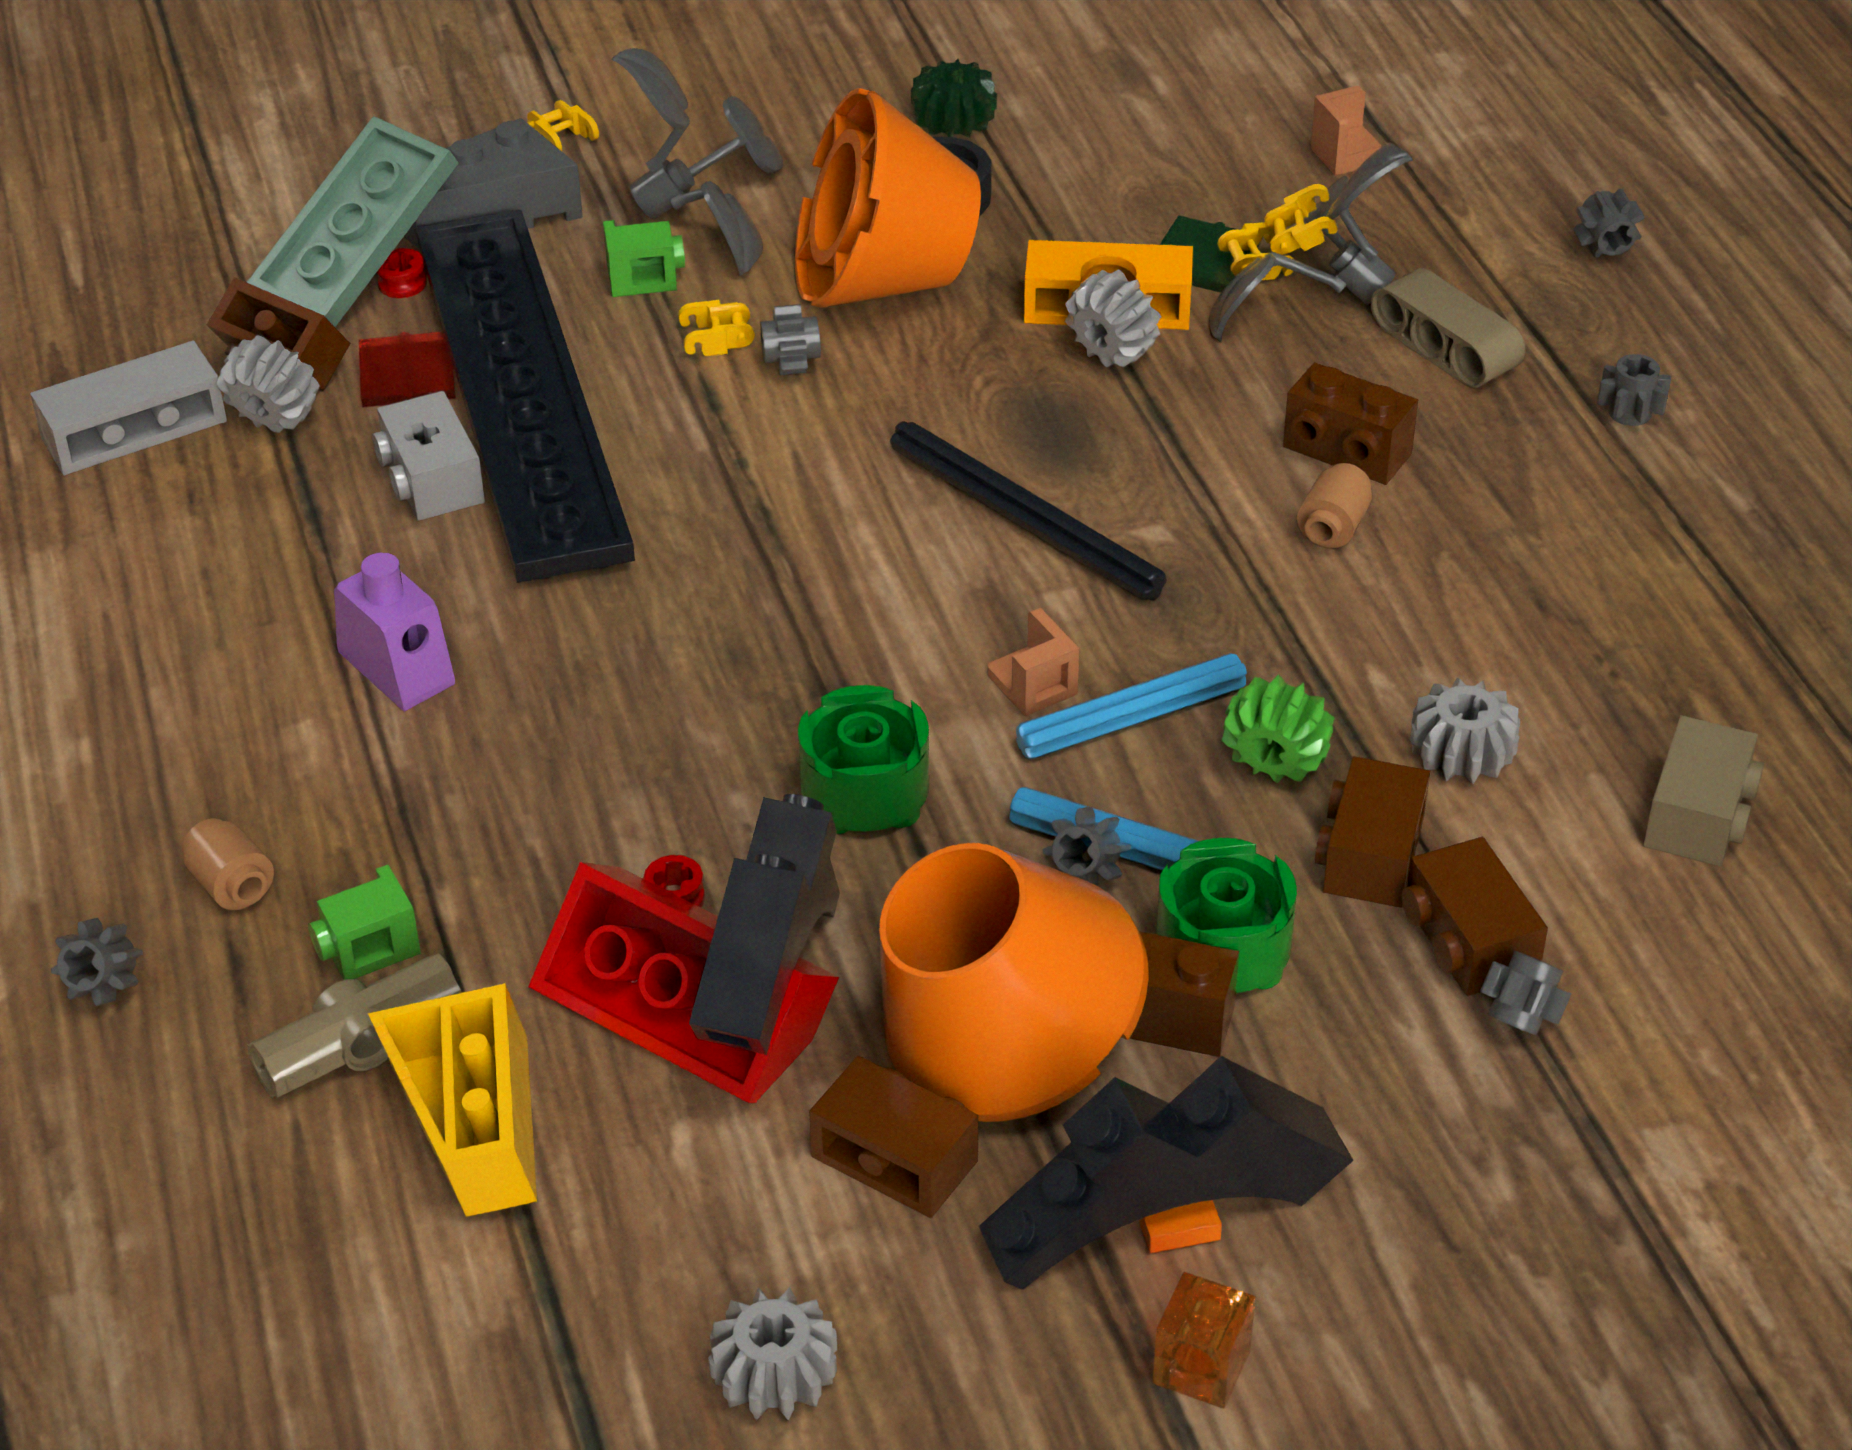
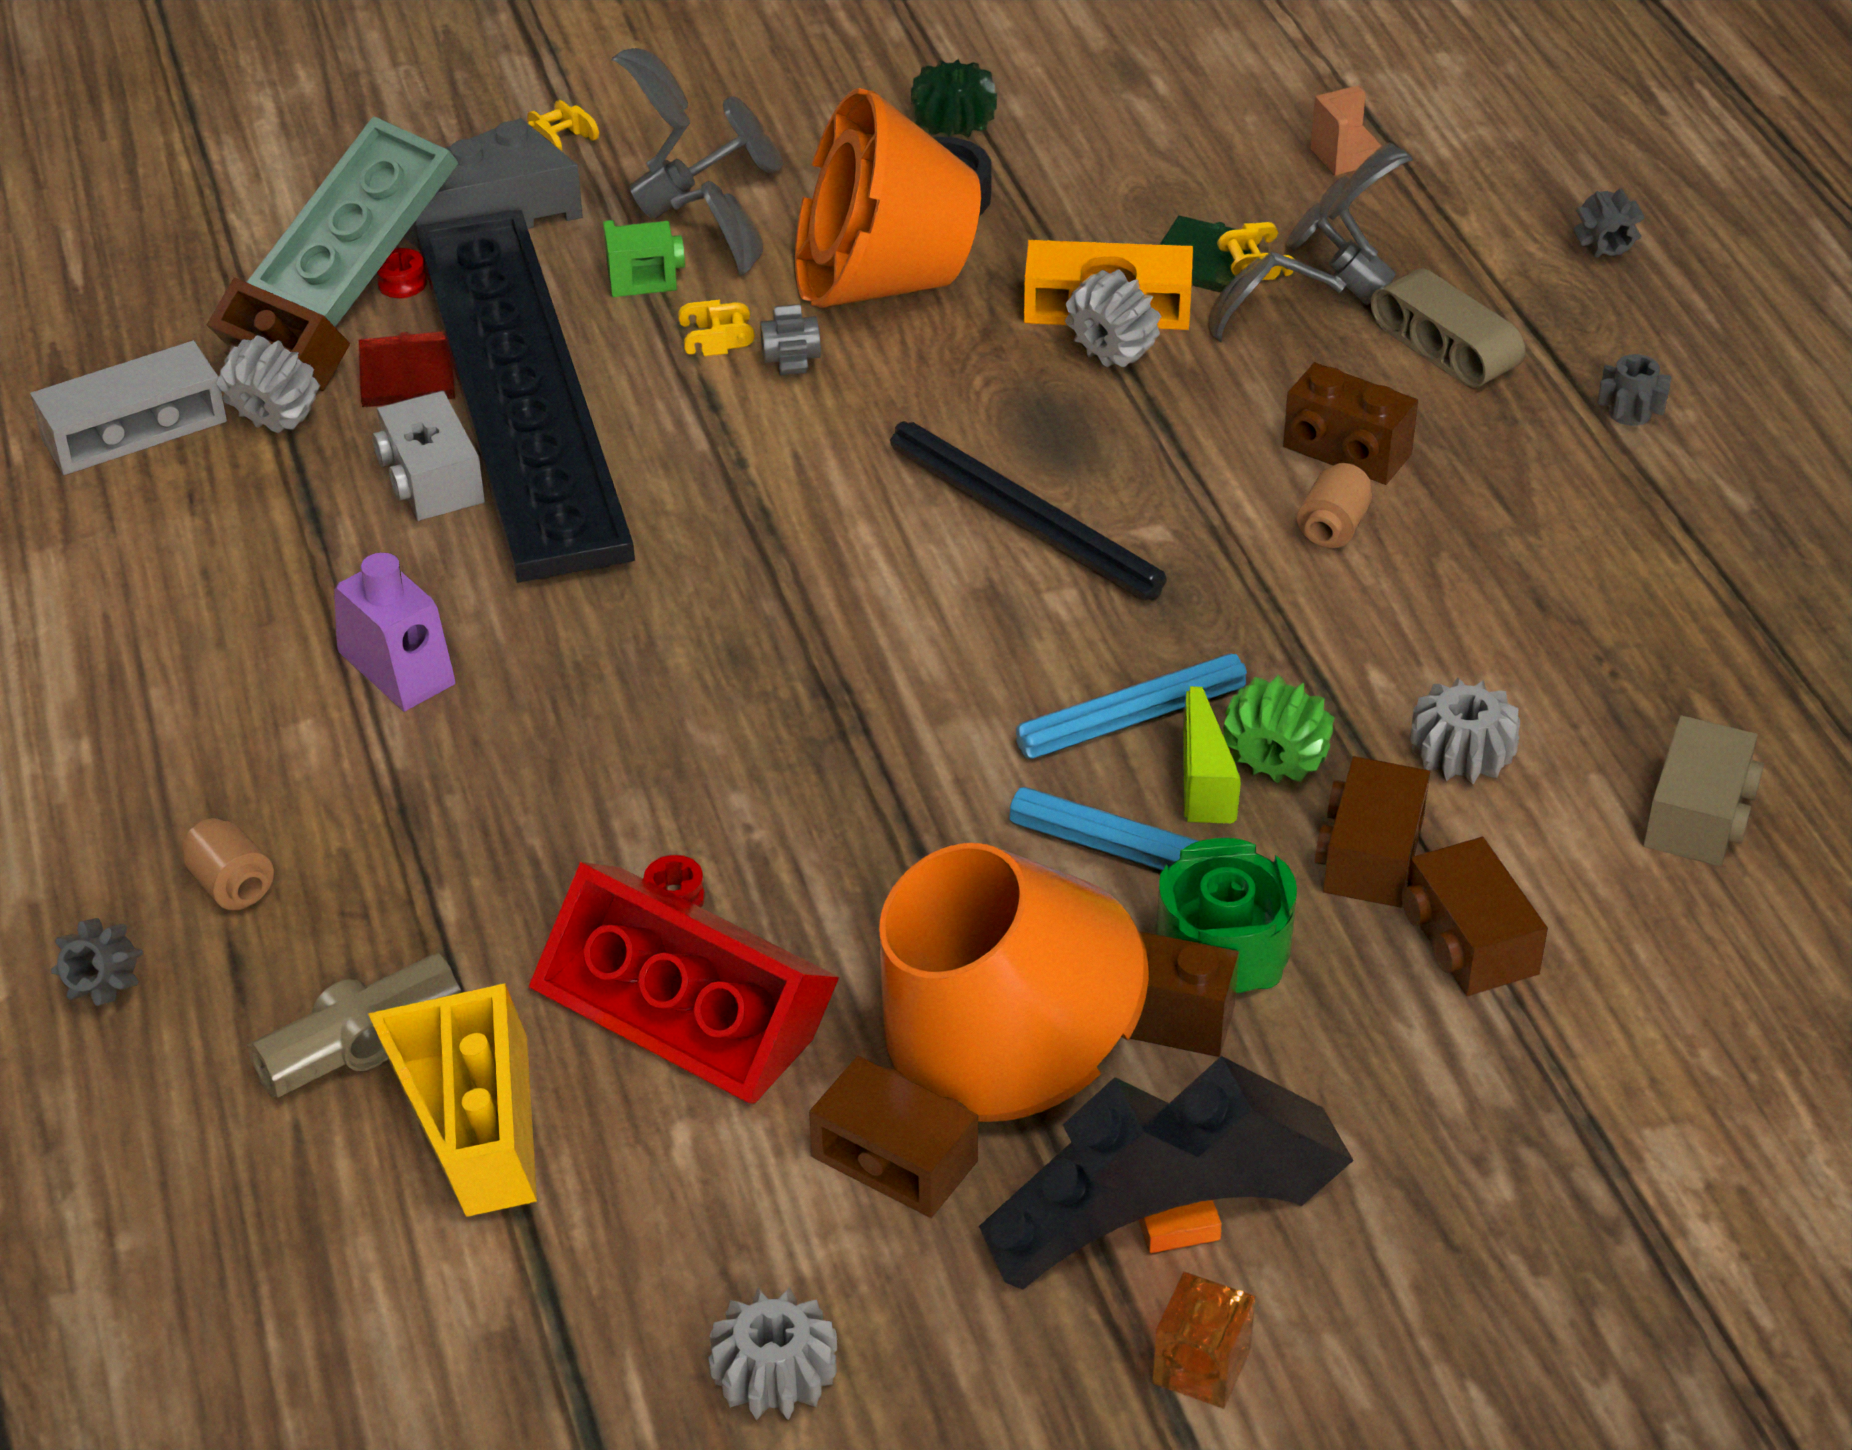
(366, 927): bright green brick -> none
(765, 923): black arch -> none
(865, 758): green brick -> none
(1041, 671): nougat panel -> none
(1104, 849): dark grey gear -> none
(1208, 766): none -> lime slope
(1295, 211): yellow piece -> none
(1525, 992): dark grey gear -> none

